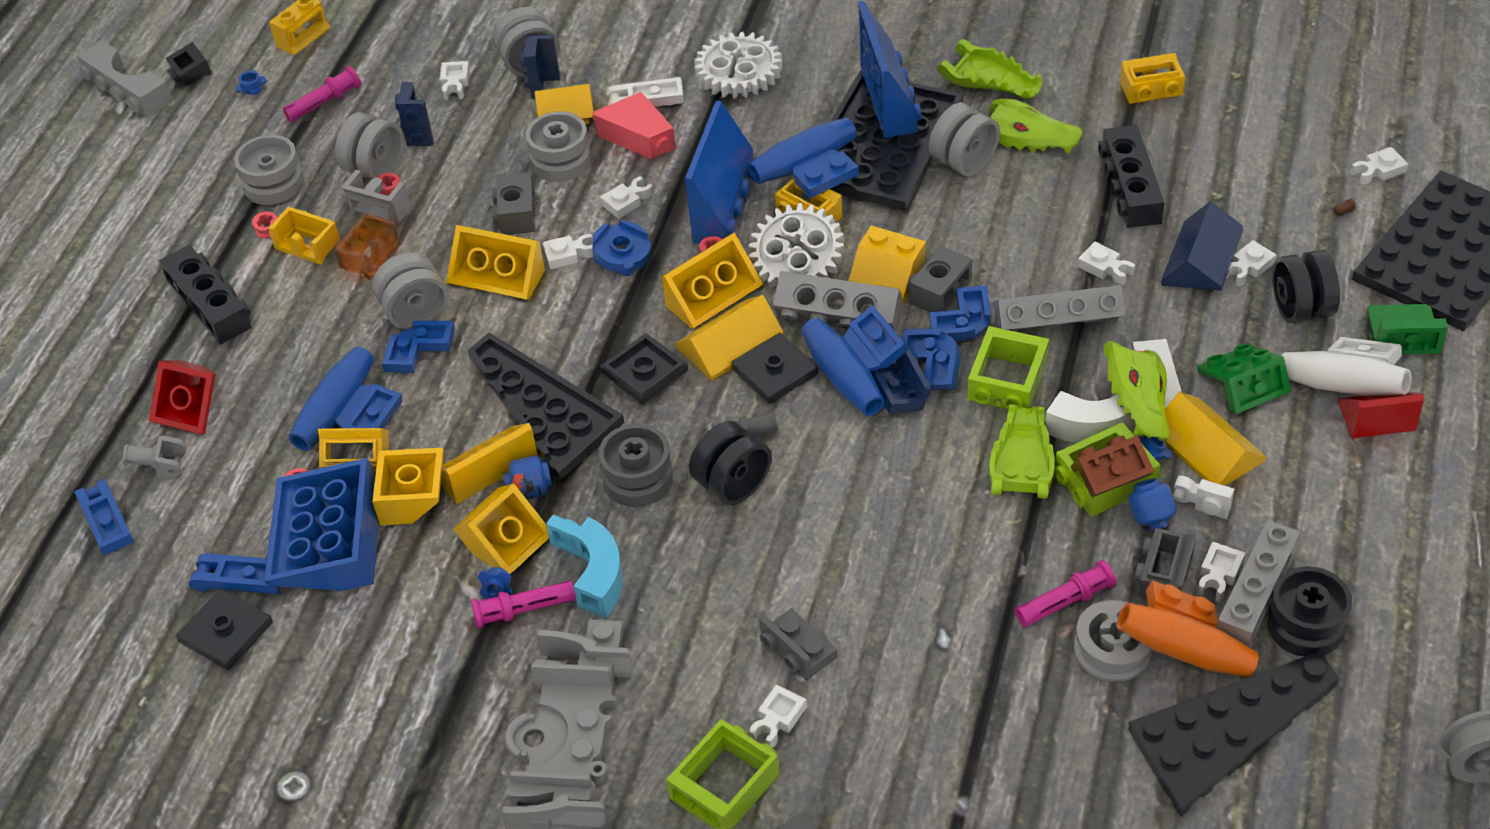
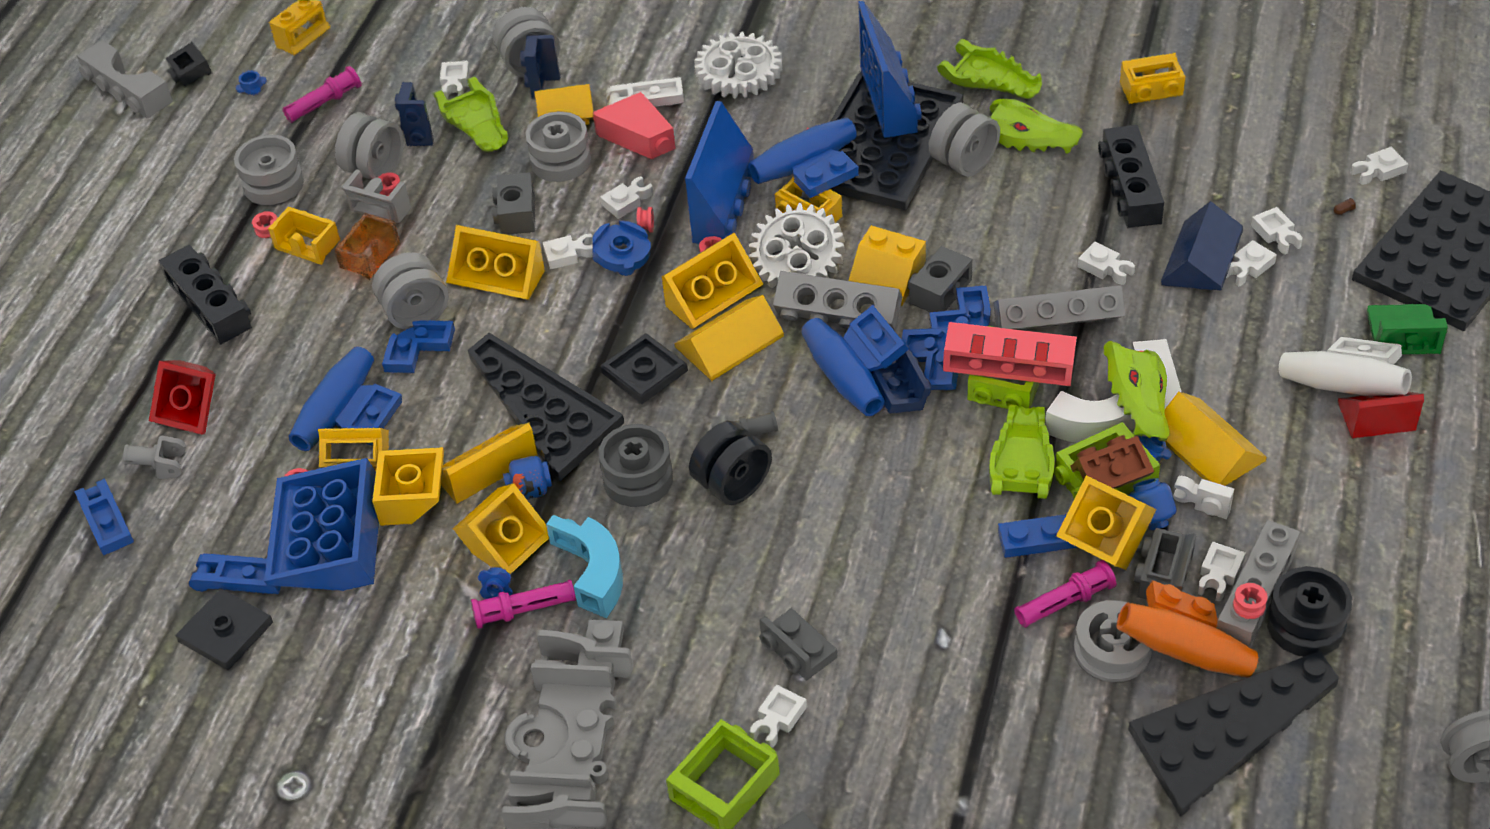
(475, 115): none -> lime animal
(645, 218): none -> coral bush
(774, 368): black plate -> none
(1009, 354): none -> coral brick
(1032, 536): none -> blue plate
(1106, 523): none -> yellow slope
(1247, 591): none -> coral bush
(1248, 376): green bracket -> none
(1276, 226): none -> white plate
(1306, 286): black wheel -> none

